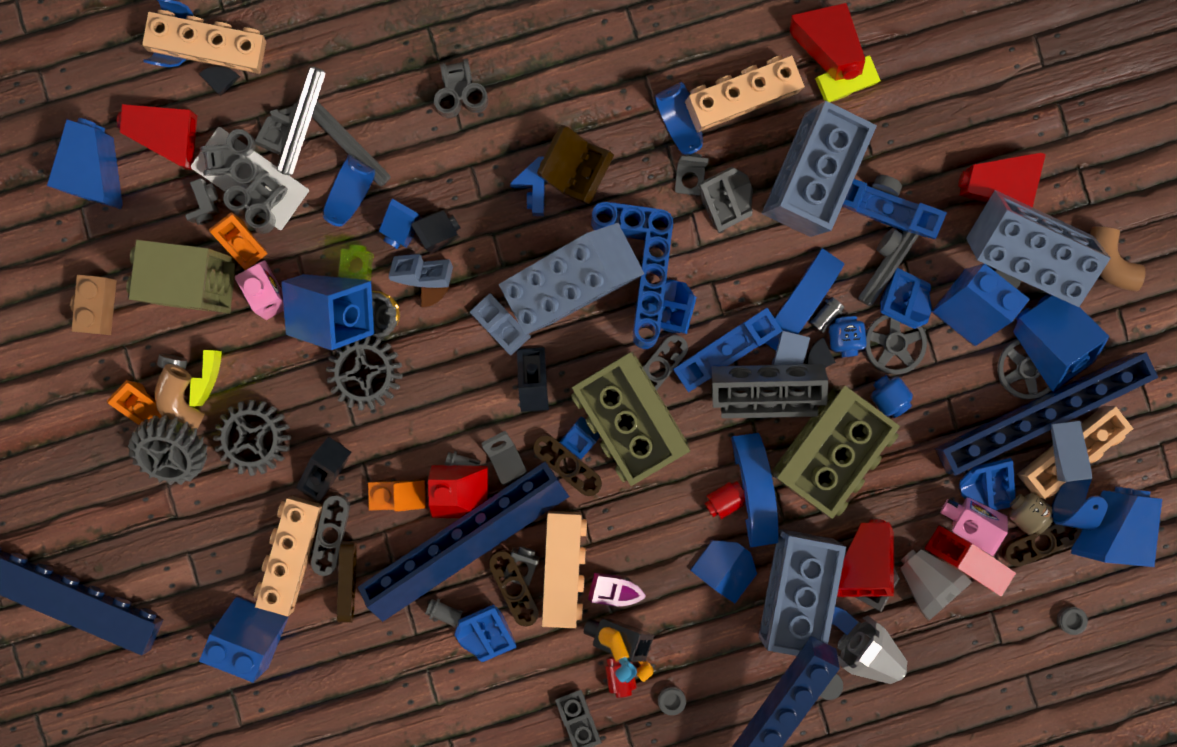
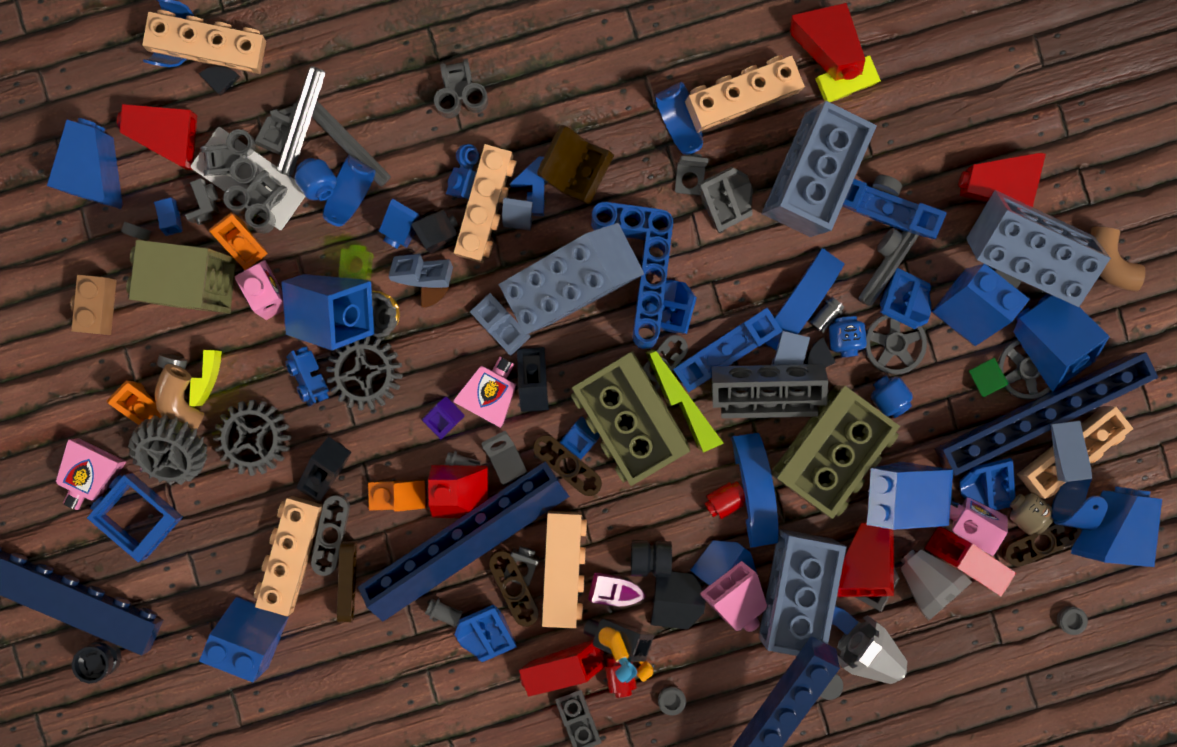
(86, 472): none -> bright pink torso
(96, 661): none -> black wheel
(103, 505): none -> blue window
(136, 231): none -> dark grey tile
(168, 216): none -> blue piece
(301, 367): none -> blue hinge
(315, 179): none -> blue head
(443, 417): none -> dark purple slope
(462, 178): none -> blue plate
(484, 204): none -> light nougat brick
(489, 392): none -> bright pink torso
(517, 214): none -> sand blue slope
(562, 668): none -> red slope
(651, 558): none -> black wheel
(674, 393): none -> lime slope
(677, 601): none -> black slope
(737, 597): none -> bright pink torso
(909, 496): none -> blue slope
(988, 377): none -> green slope

